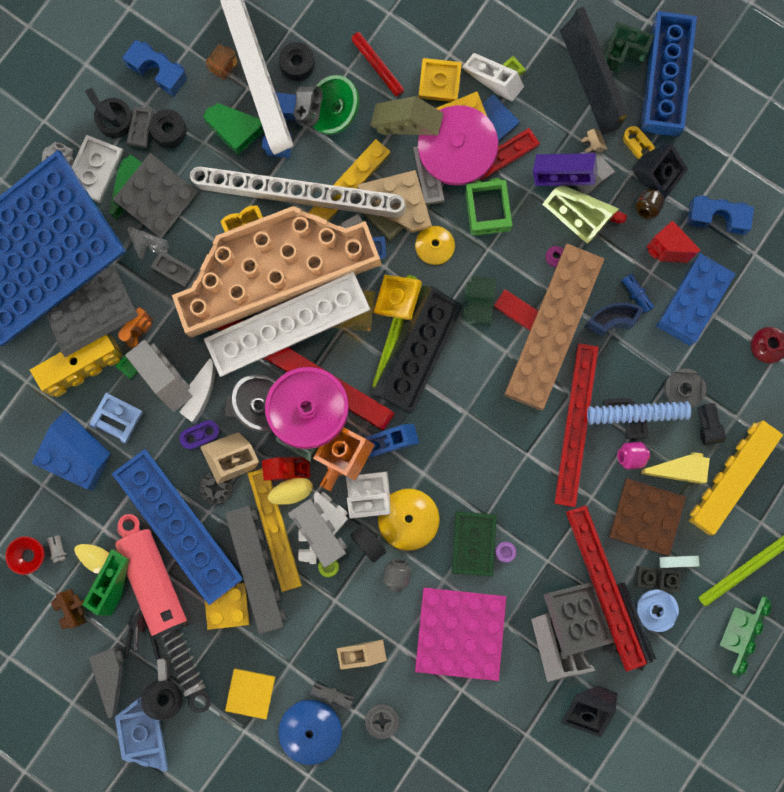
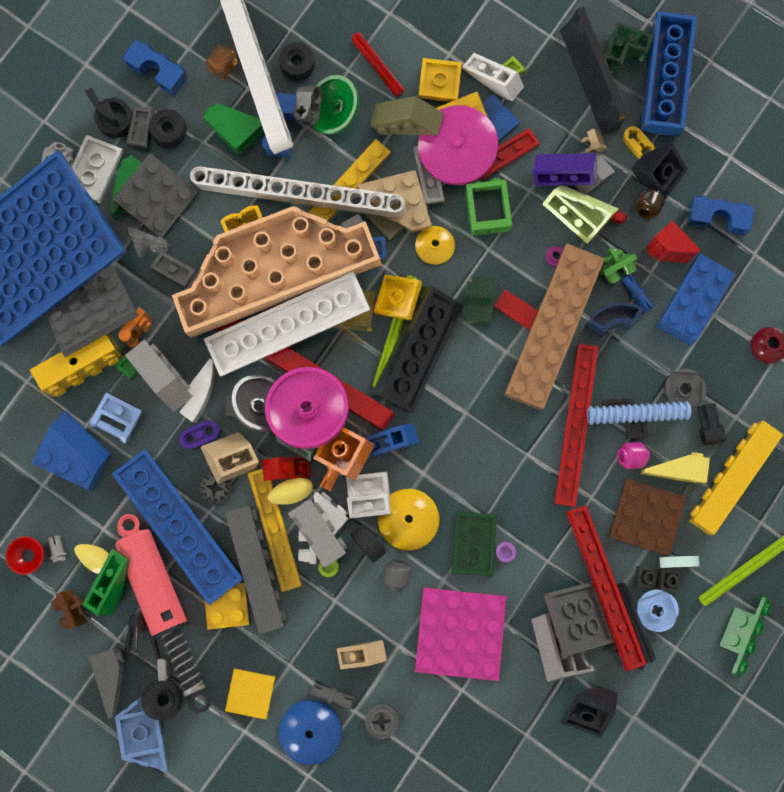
(625, 262): none -> bright green hips

